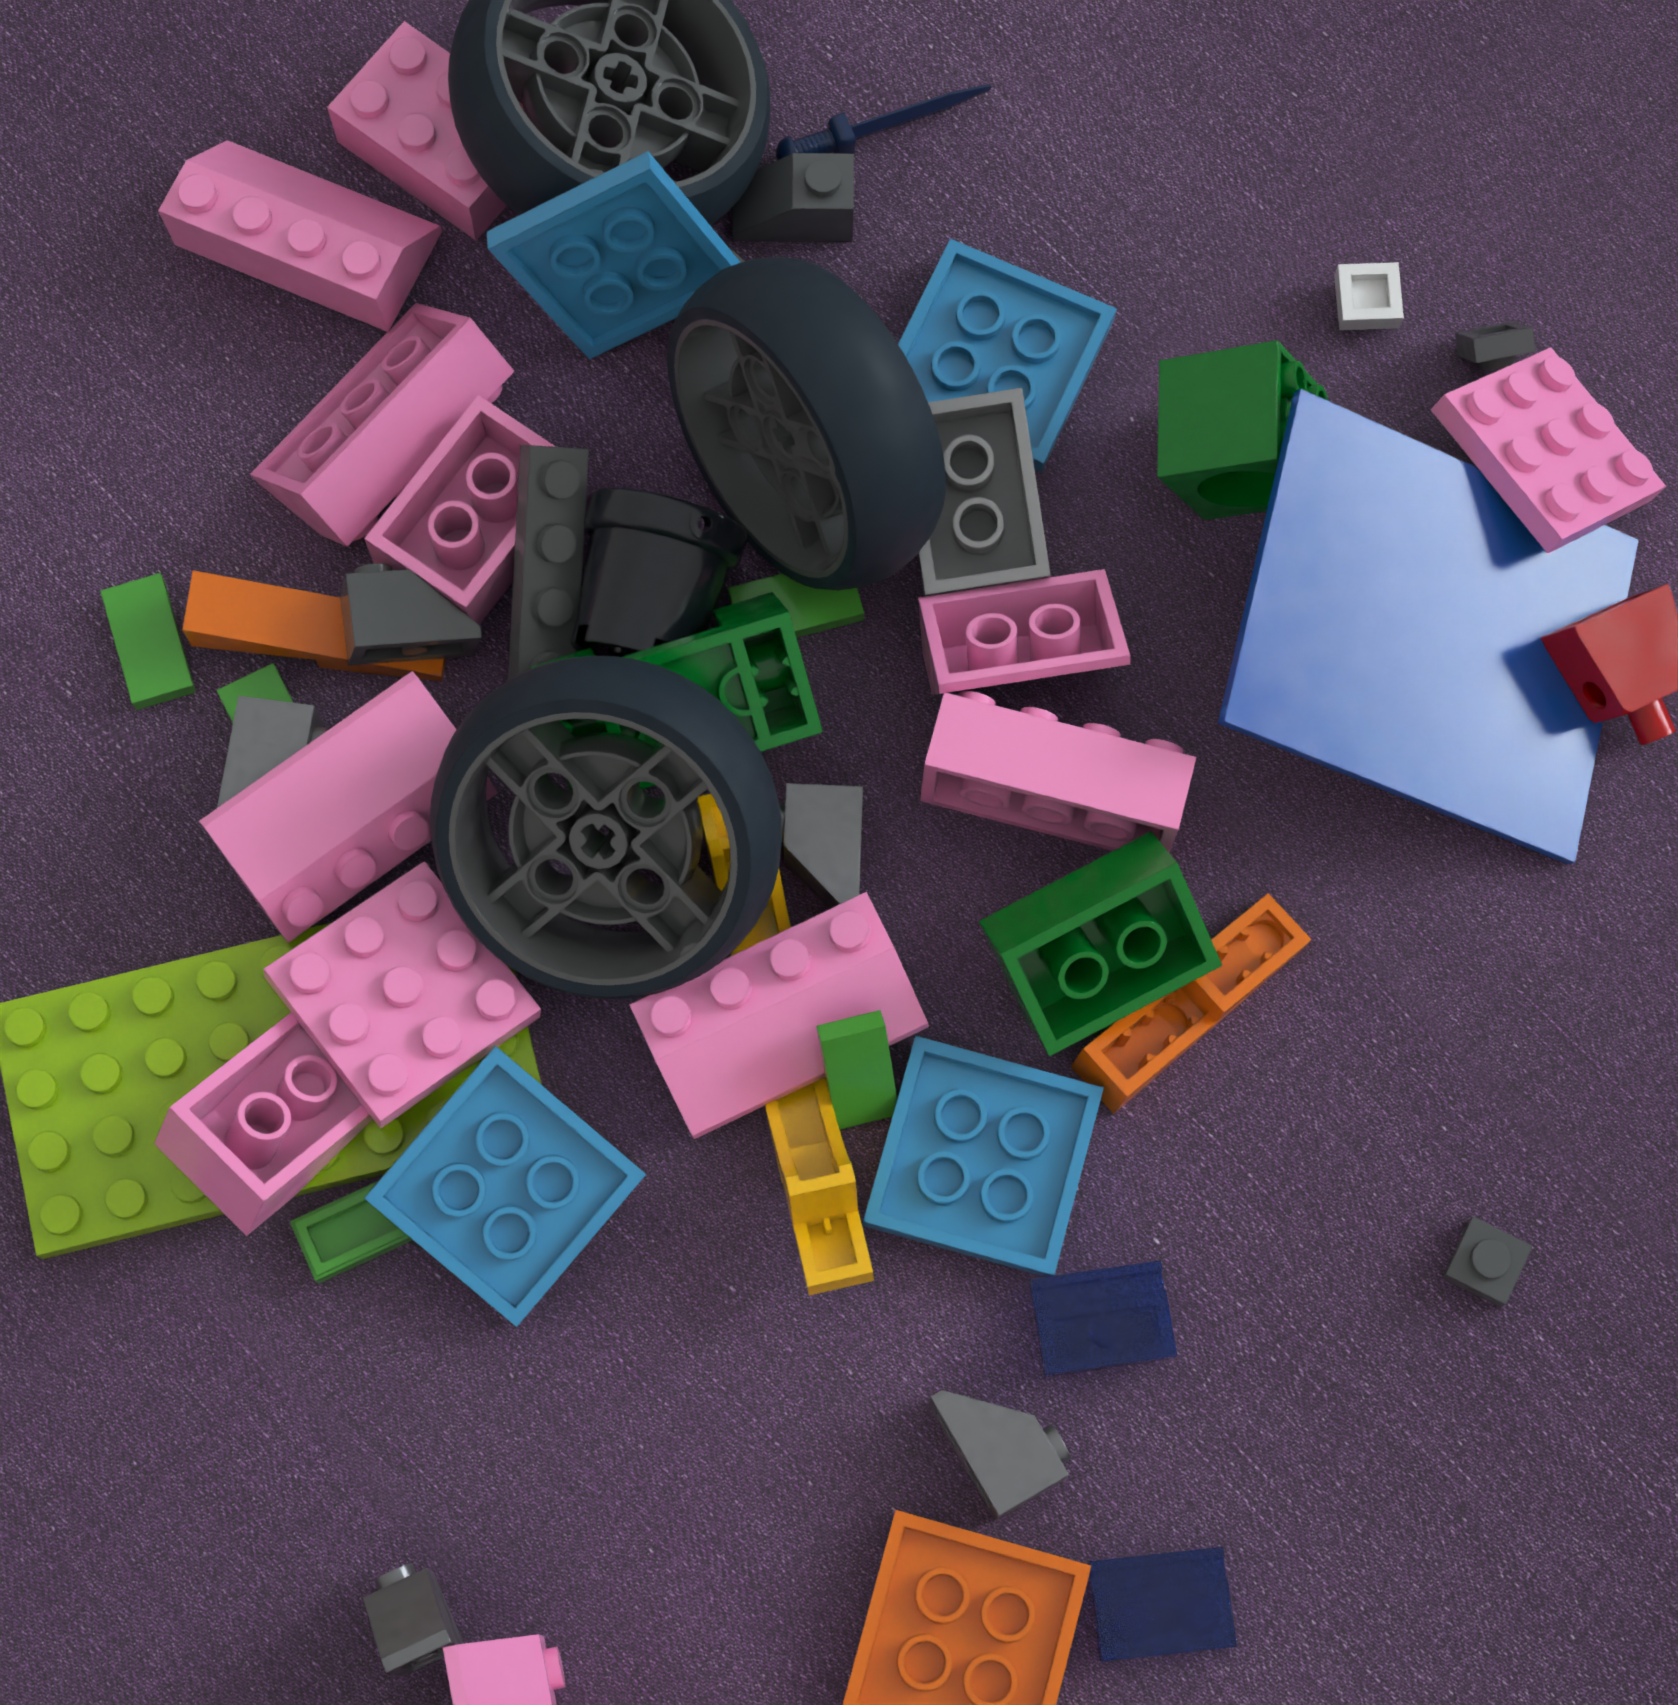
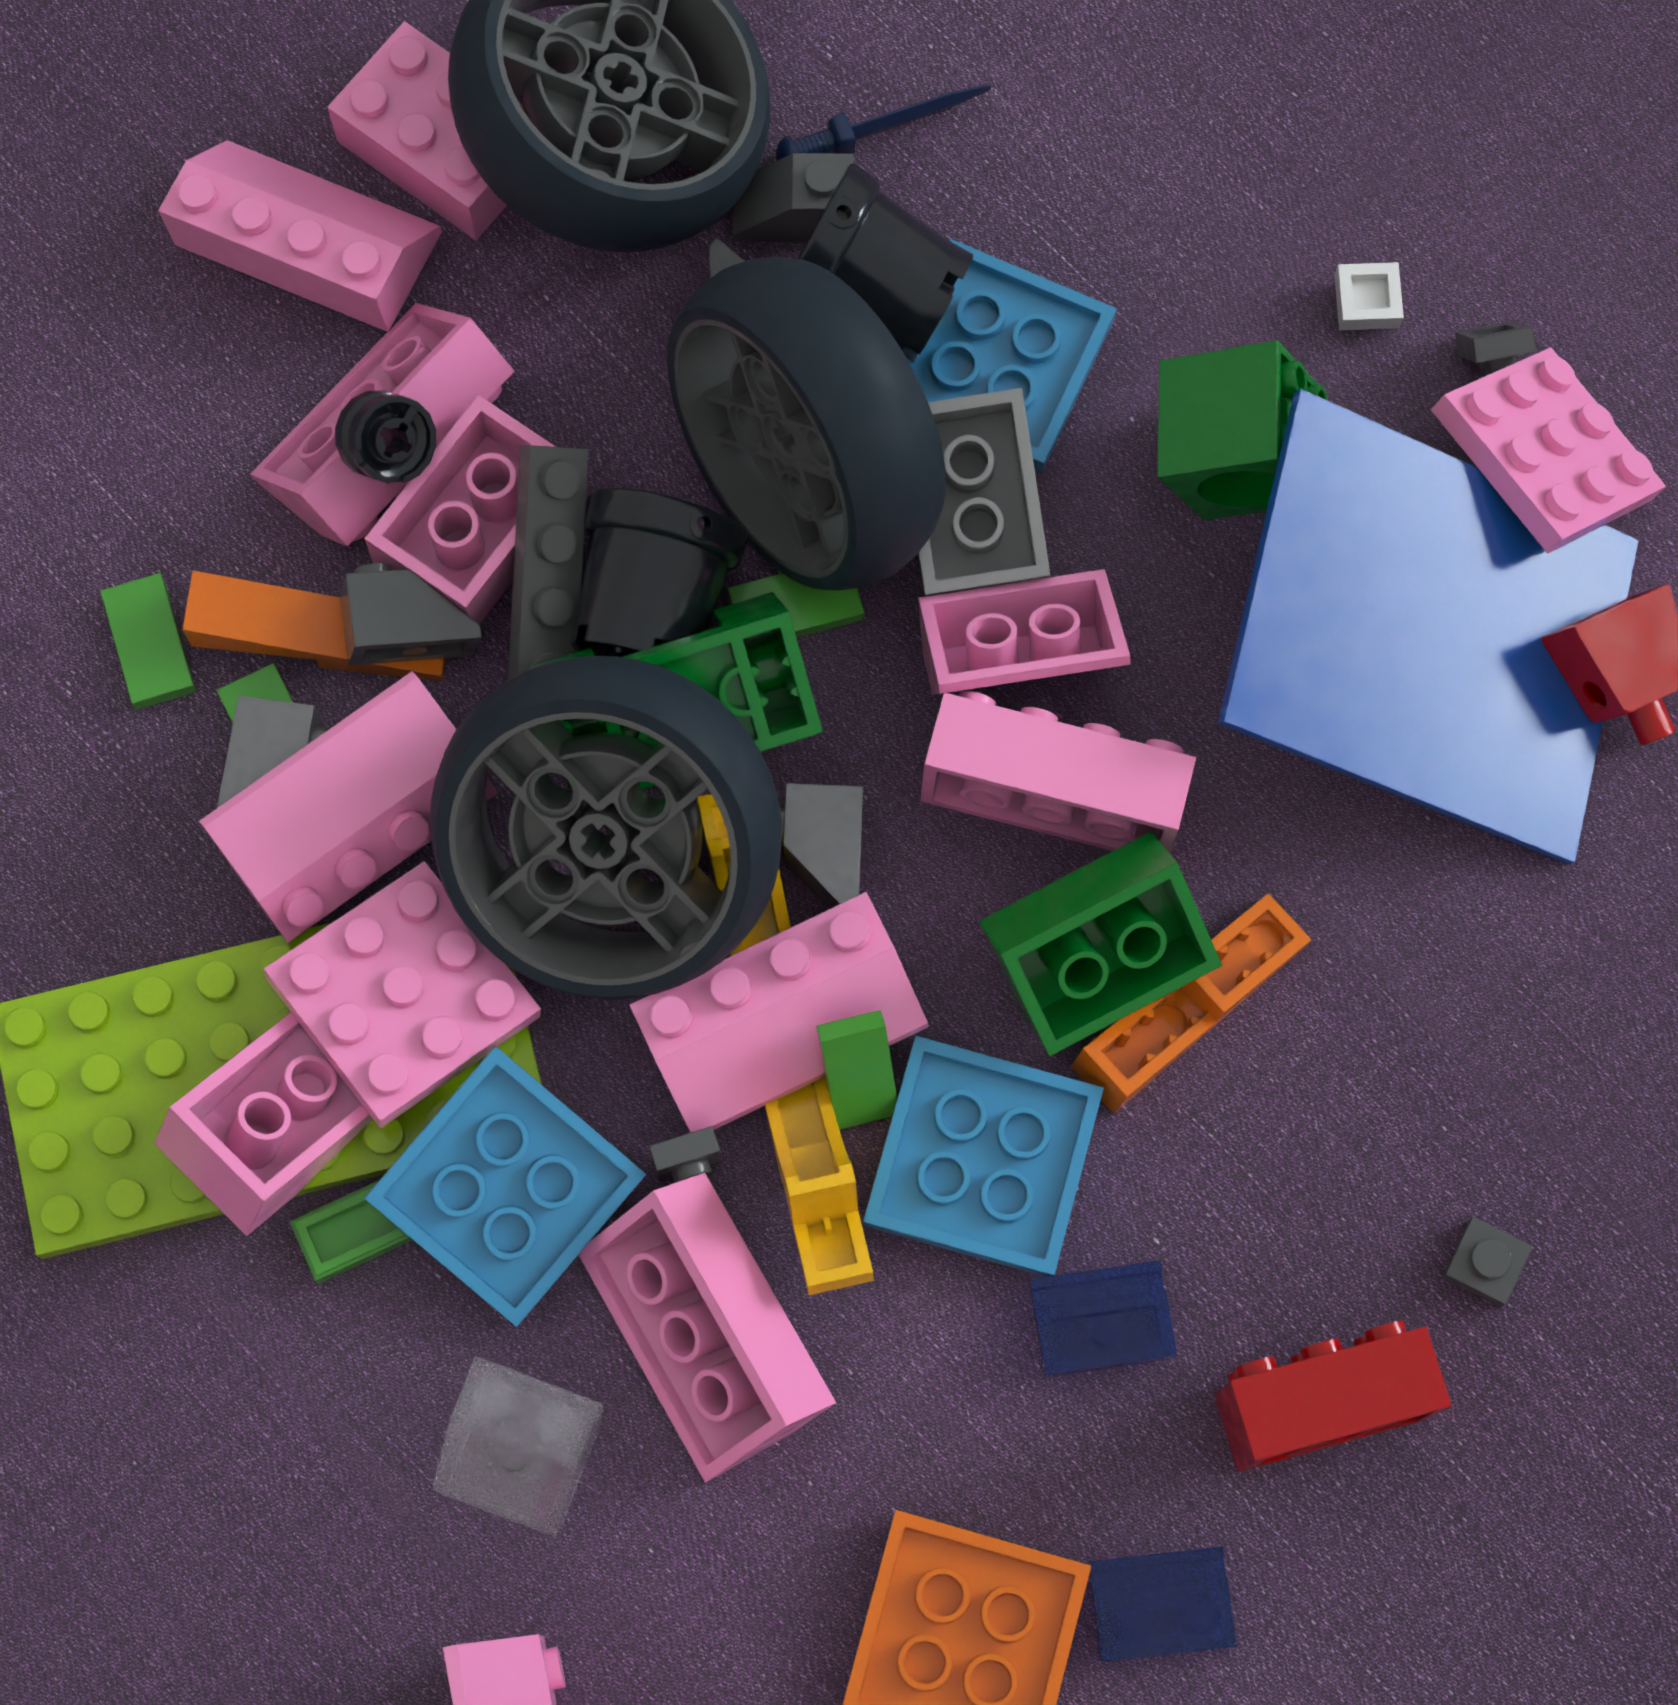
(365, 450): none -> black wheel
(410, 1619): flat silver slope -> none
(517, 1446): none -> clear slope
(612, 254): dark azure plate -> none
(686, 1155): none -> dark grey plate
(705, 1325): none -> bright pink slope
(887, 259): none -> black piece
(1001, 1450): flat silver slope -> none
(1331, 1395): none -> red brick

